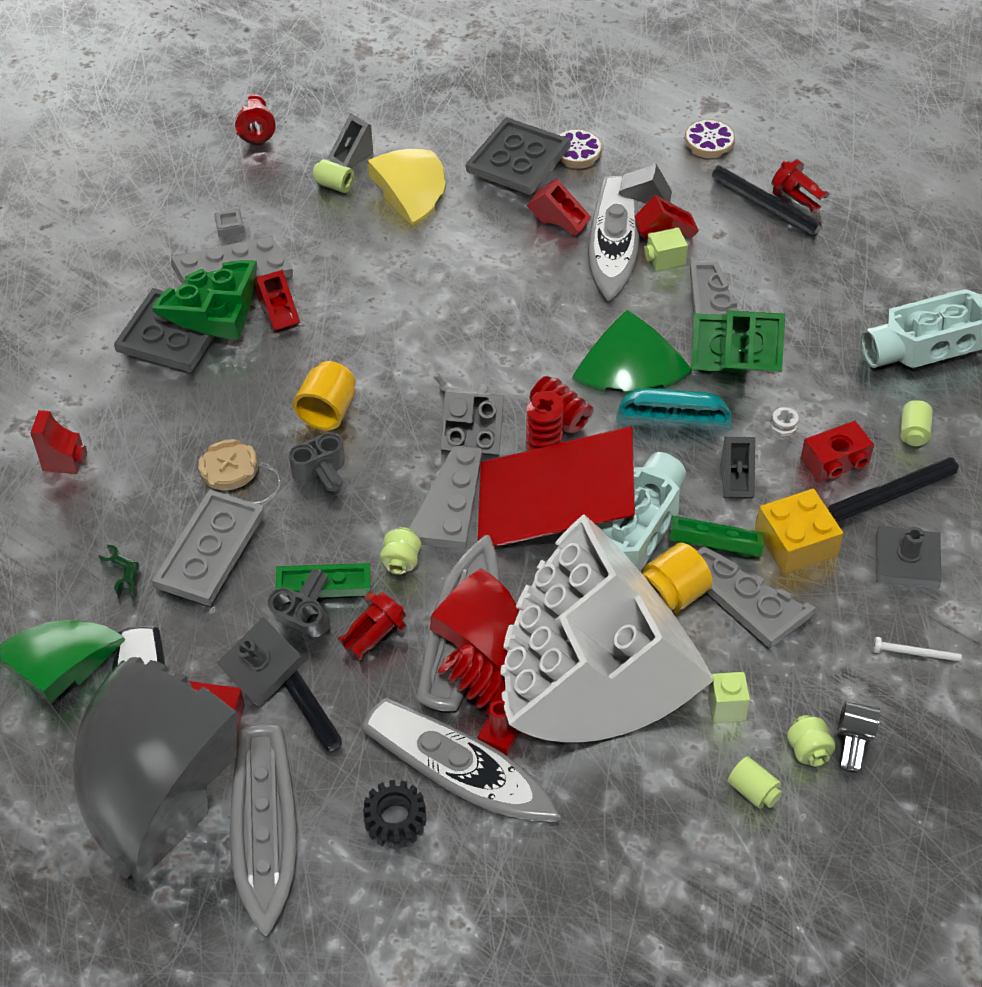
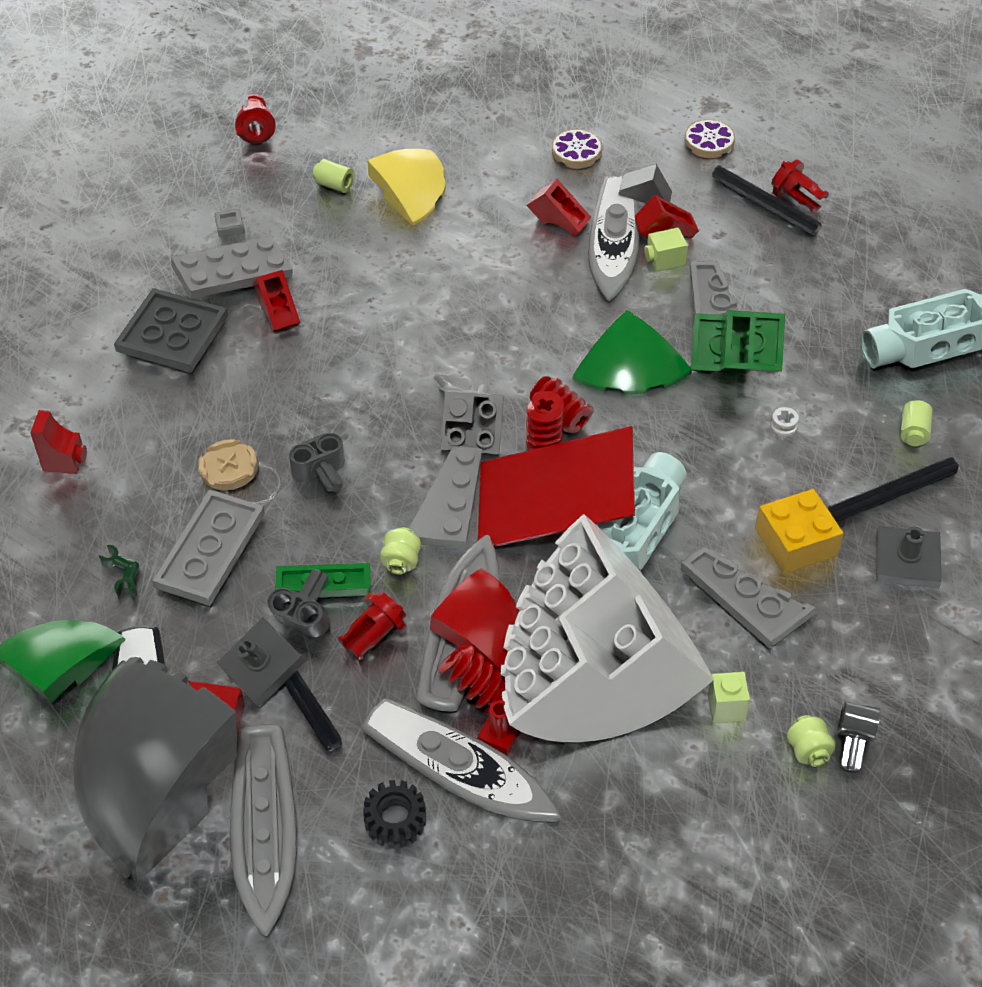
(211, 301): green brick -> none
(325, 395): yellow piece -> none
(353, 143): dark grey slope -> none
(518, 155): dark grey plate -> none
(675, 407): teal brick -> none
(679, 576): yellow piece -> none
(716, 536): green plate -> none
(738, 467): dark grey slope -> none
(755, 783): yellowish green brick -> none
(837, 451): red brick -> none
(879, 645): white piece -> none

